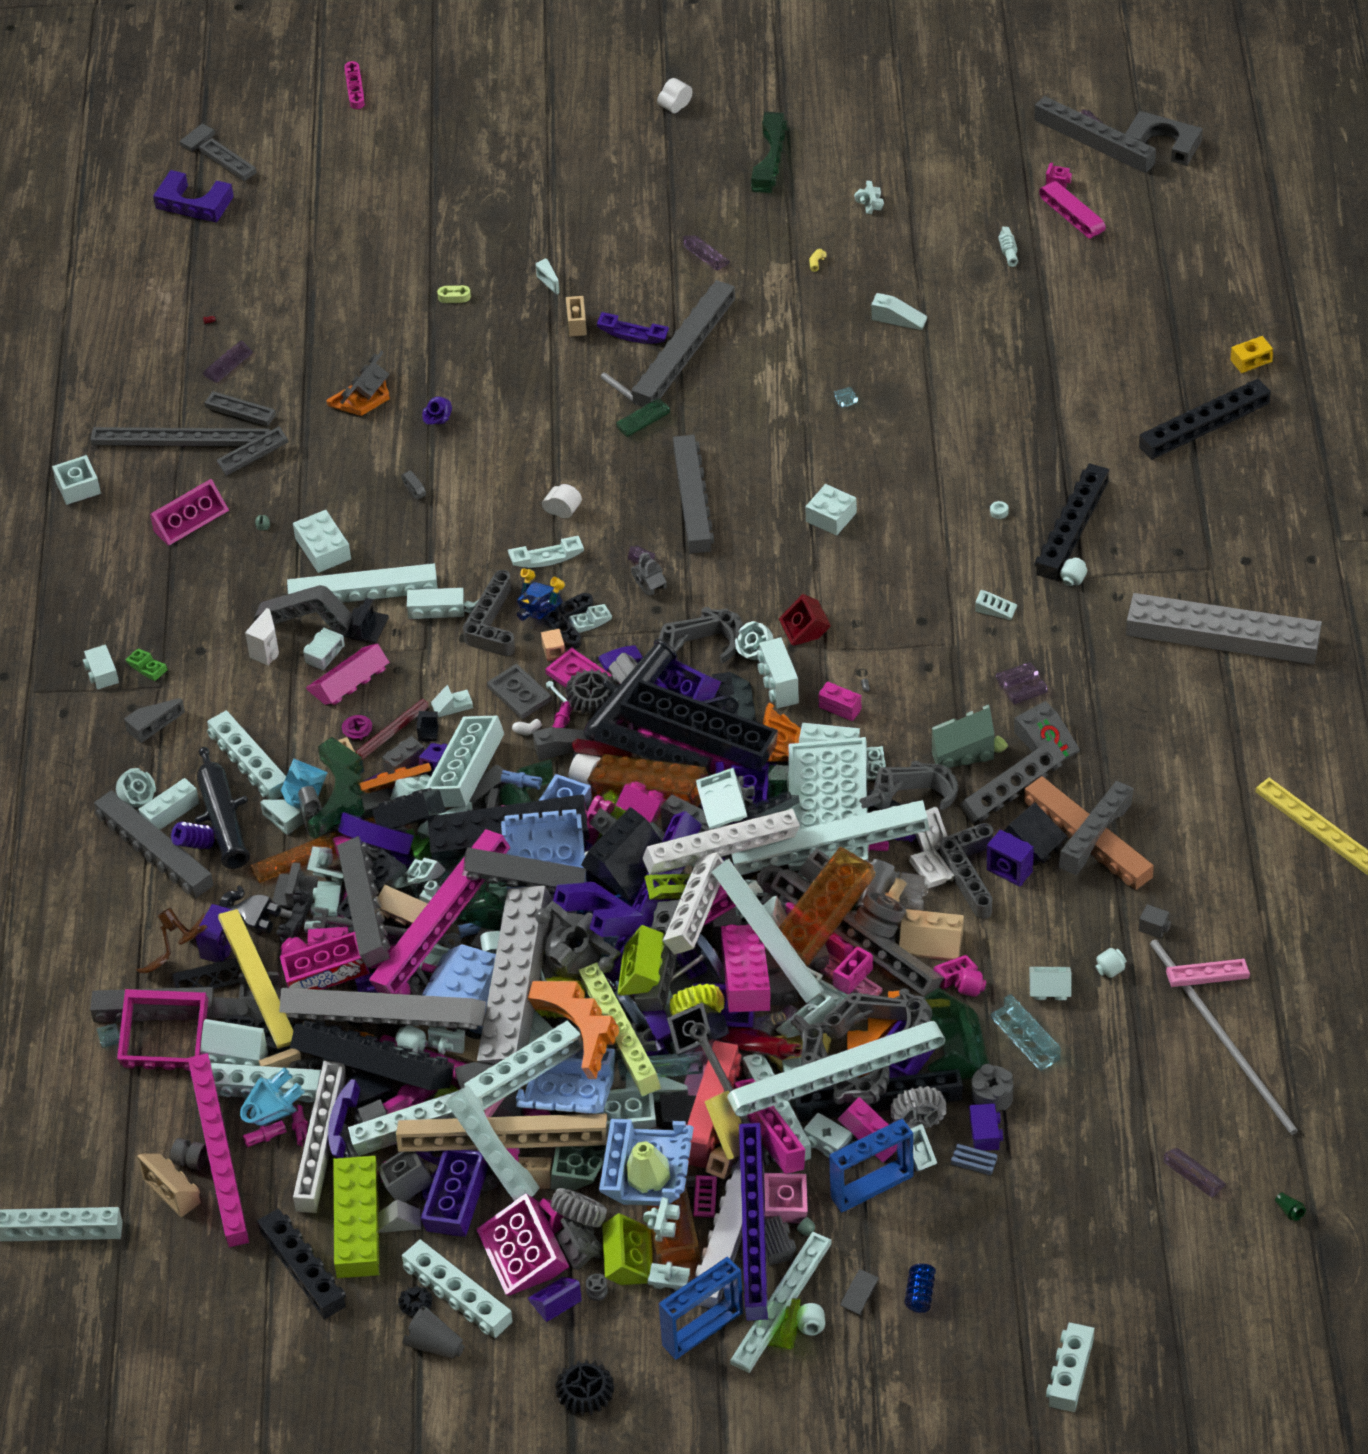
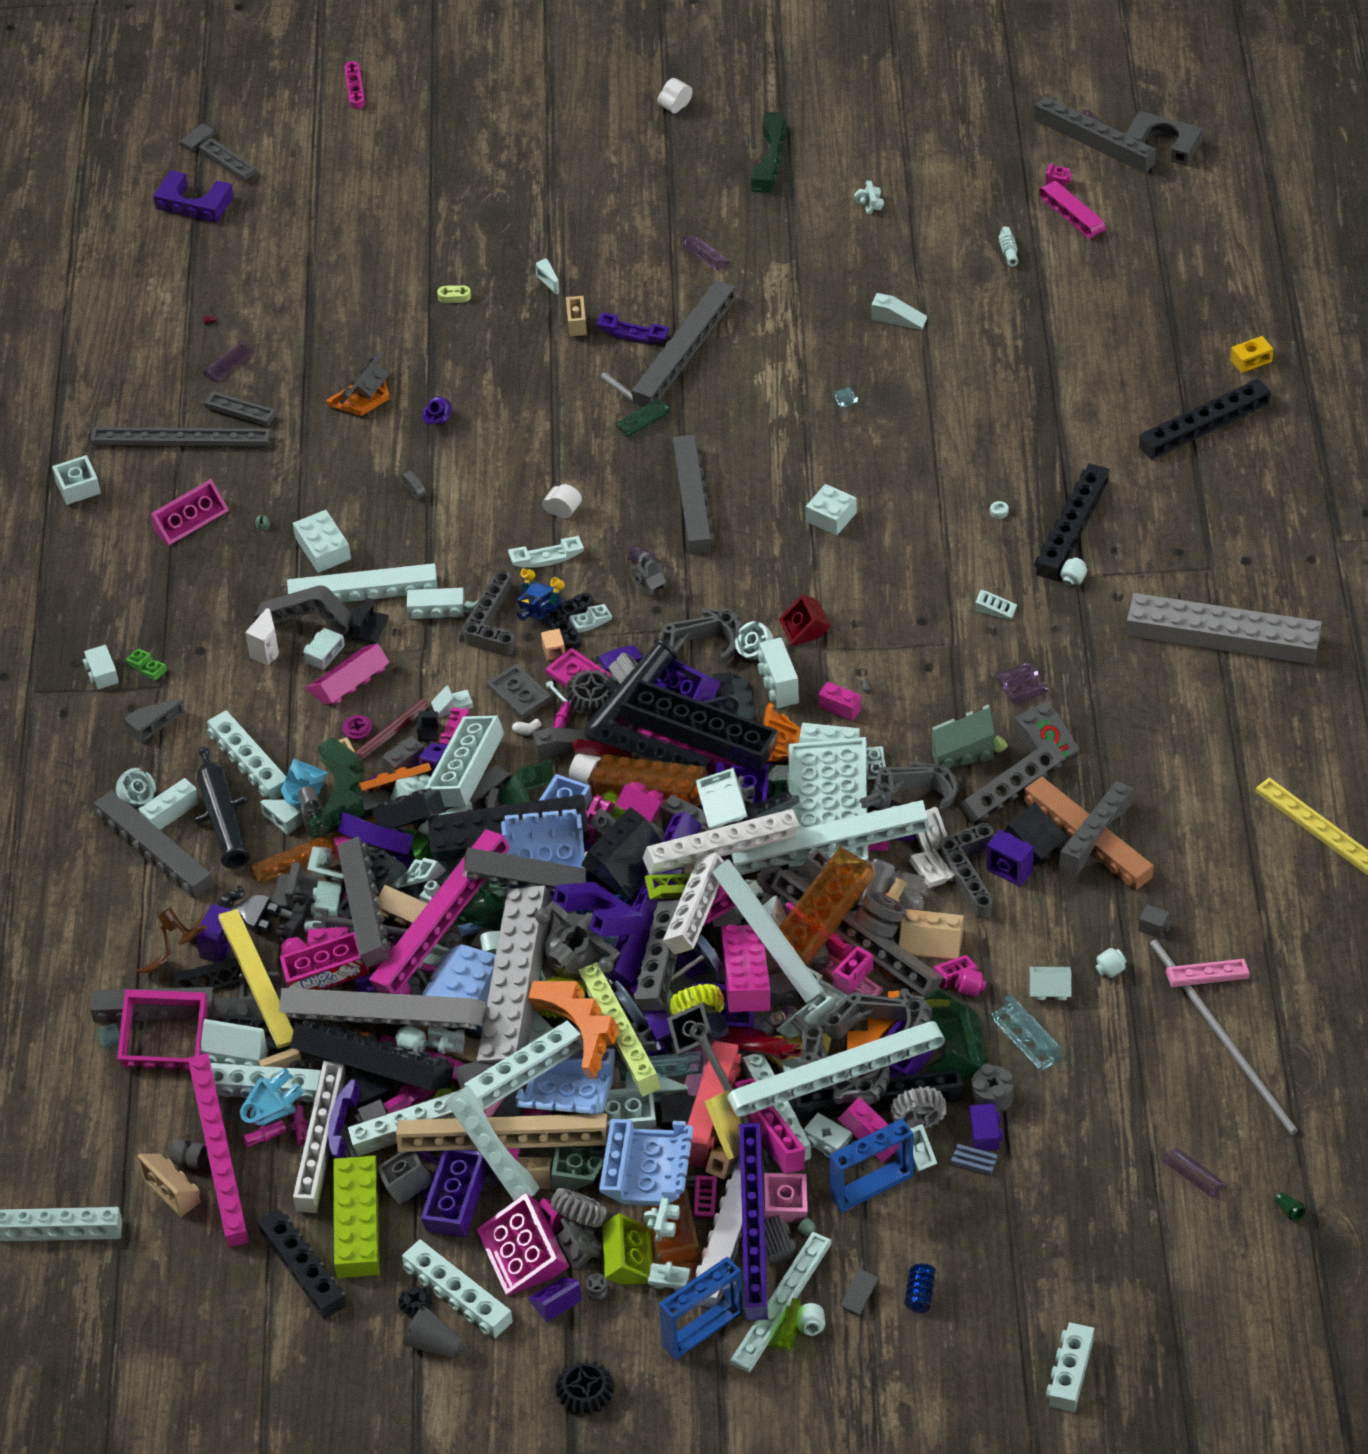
(192, 835): dark purple piece -> none
(252, 451): dark grey tile -> none
(399, 1217): light grey slope -> none
(453, 722): none -> dark pink hinge
(521, 779): medium blue pin -> none
(641, 962): lime slope -> none
(647, 1168): yellowish green cone -> none
(818, 254): light yellow arm -> none

